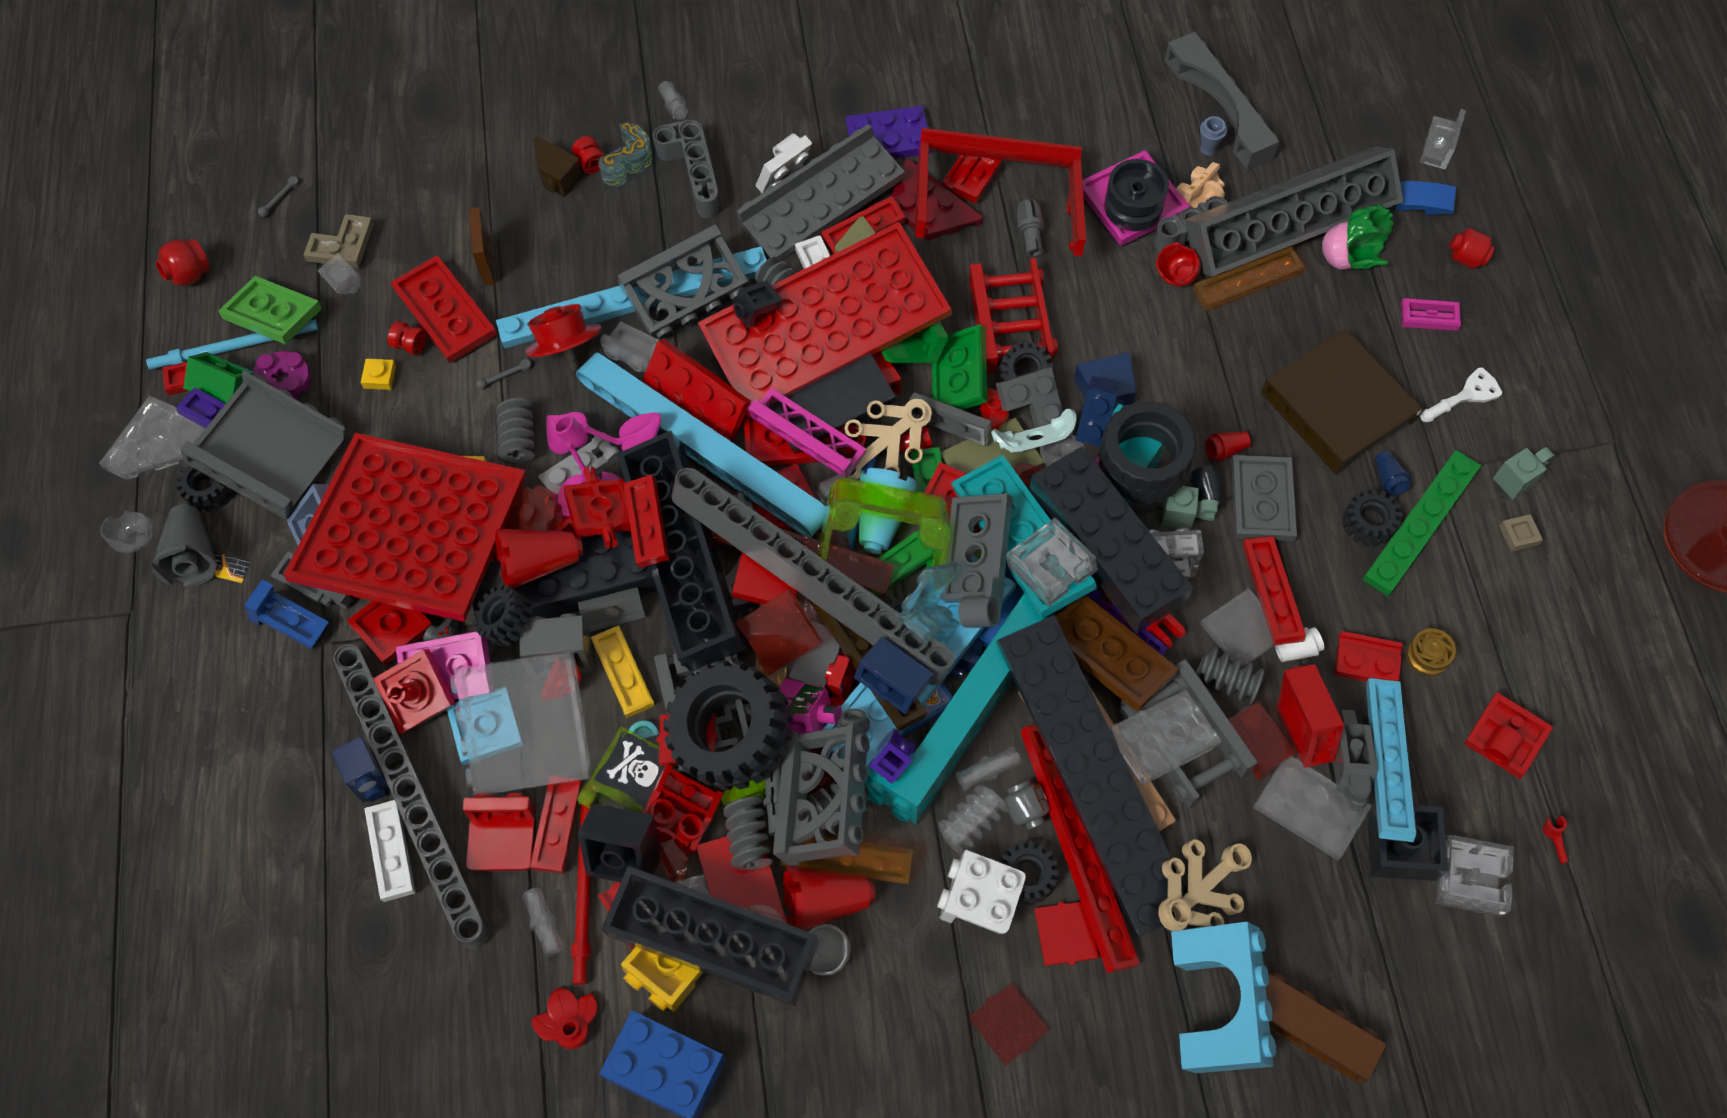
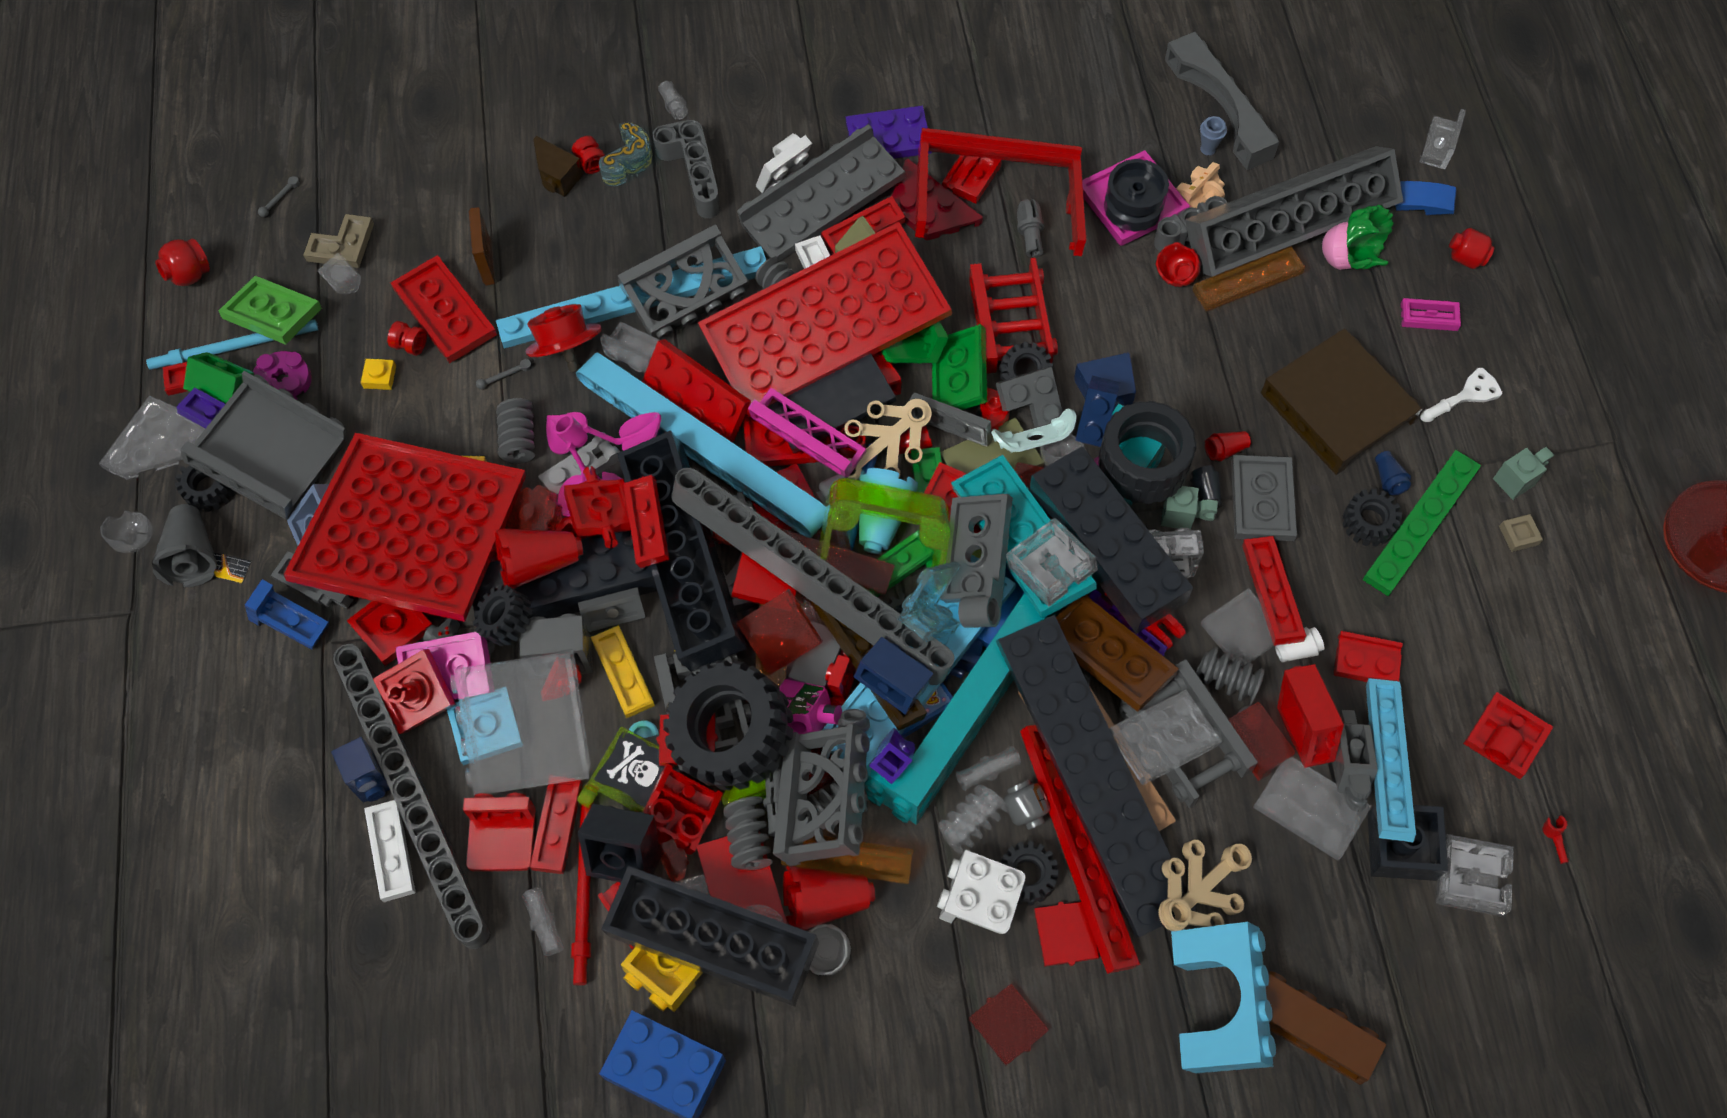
(562, 1015): red plate -> none
(755, 301): black bracket -> none
(1430, 653): pearl gold wheel -> none

